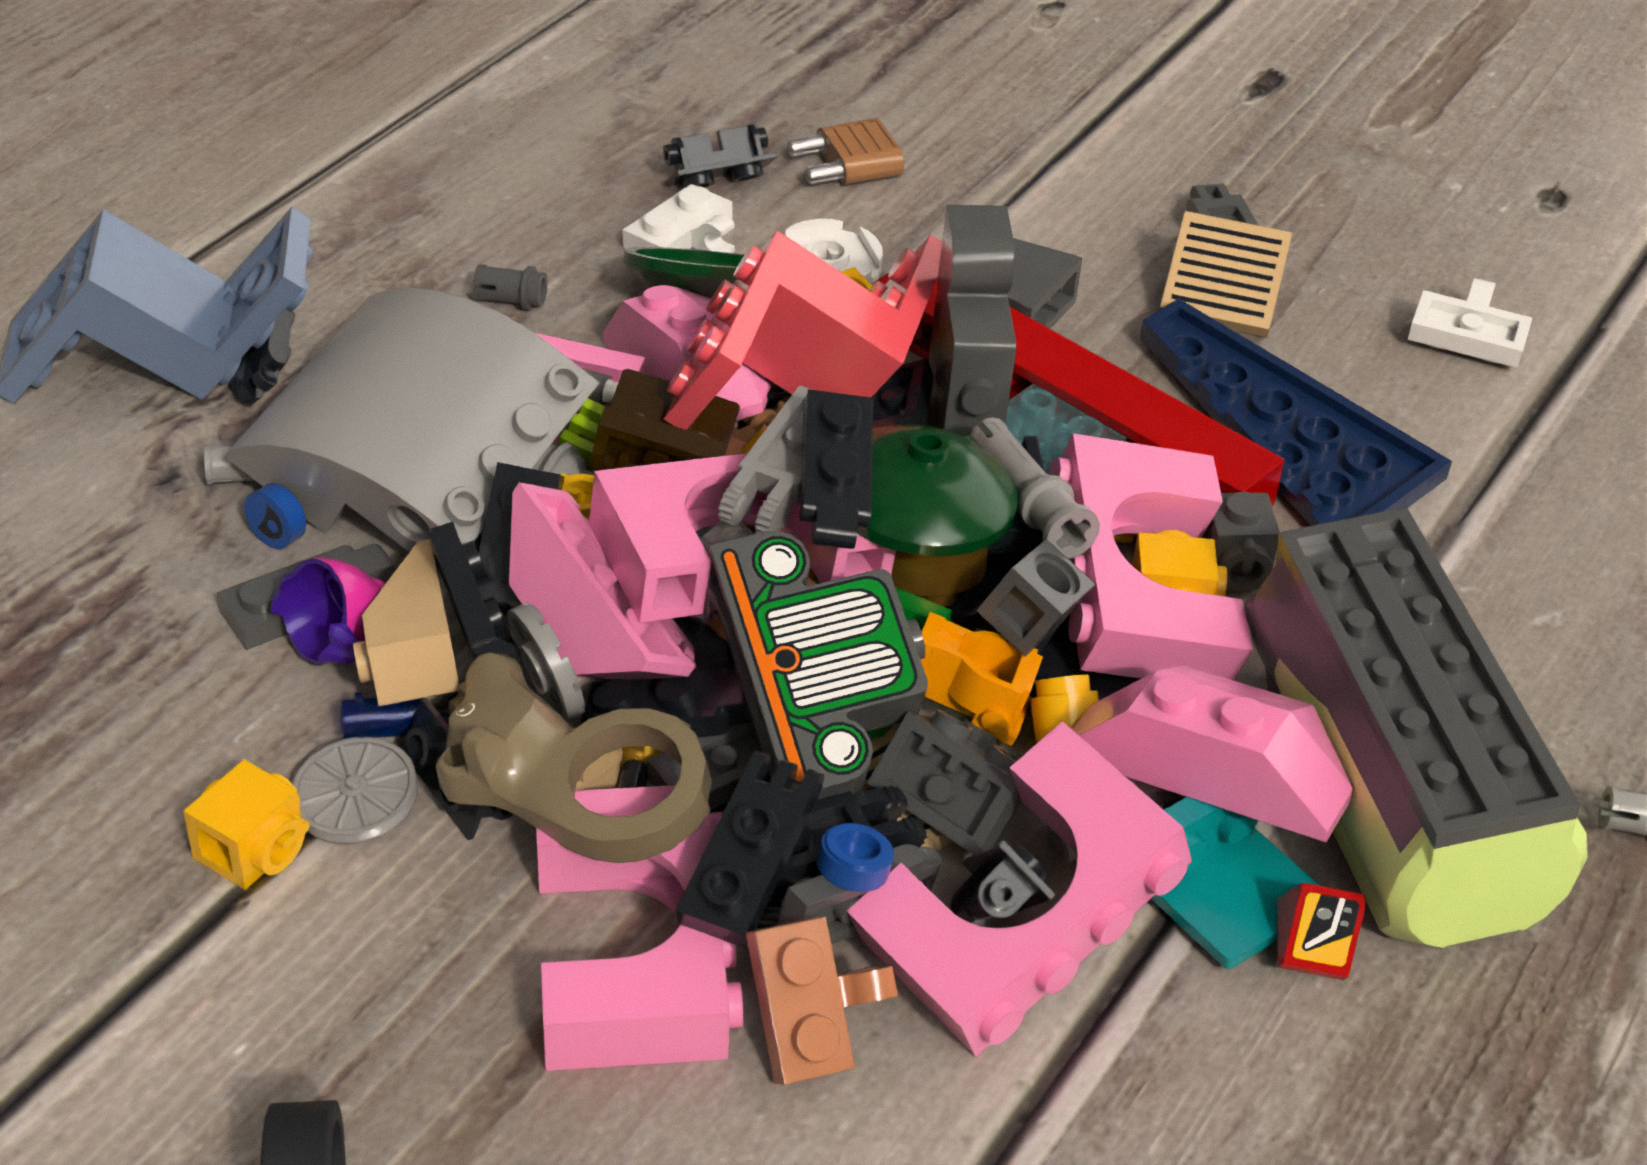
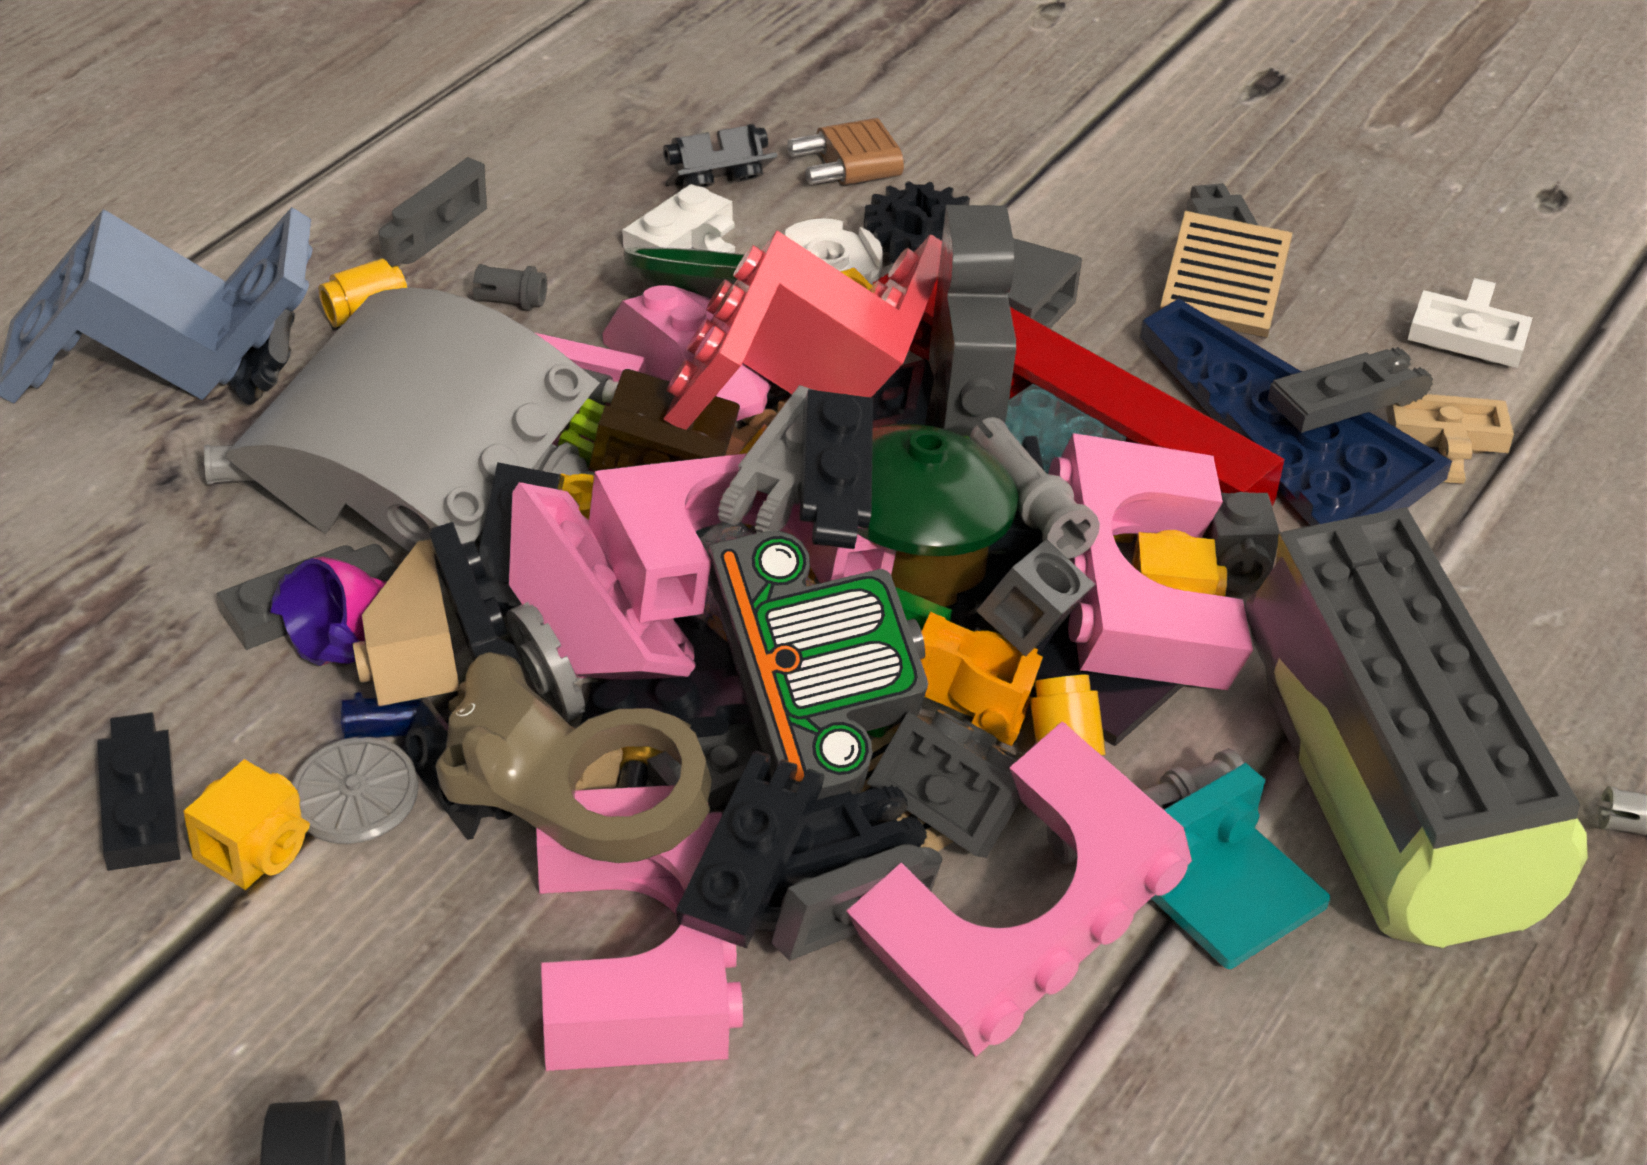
(137, 794): none -> black hinge
(275, 516): blue tile -> none
(353, 286): none -> yellow brick
(434, 213): none -> dark grey hinge
(806, 998): nougat plate -> none
(855, 857): blue tile -> none
(908, 216): none -> black gear
(1000, 884): black hinge -> none
(1224, 747): bright pink wedge -> none
(1318, 929): slope -> none
(1348, 388): none -> dark grey hinge
(1455, 427): none -> tan plate

